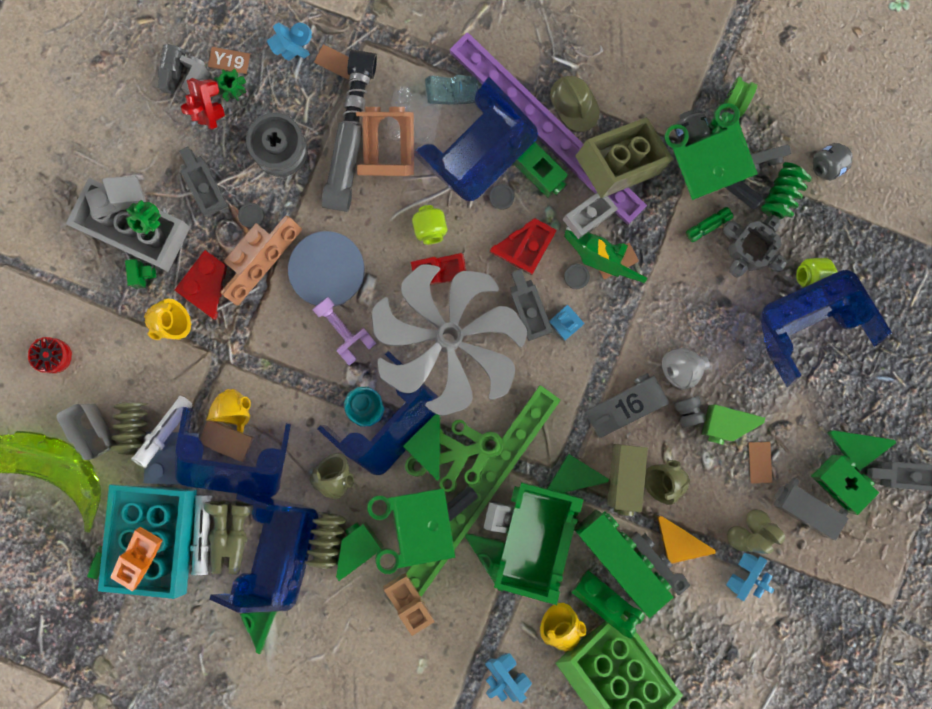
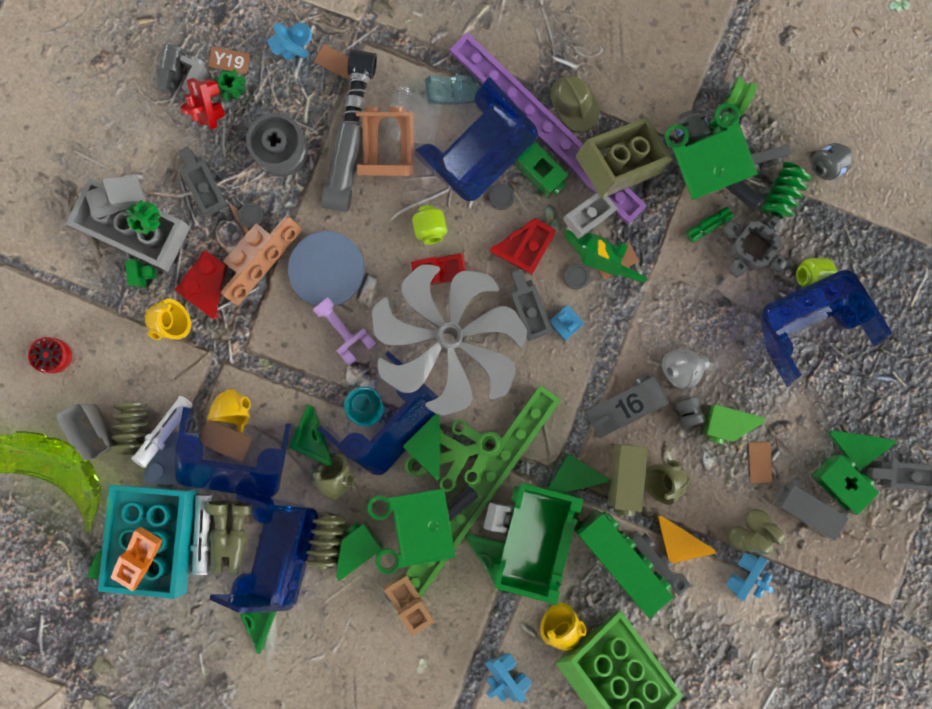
(309, 440): none -> green tile
(608, 604): green plate -> none

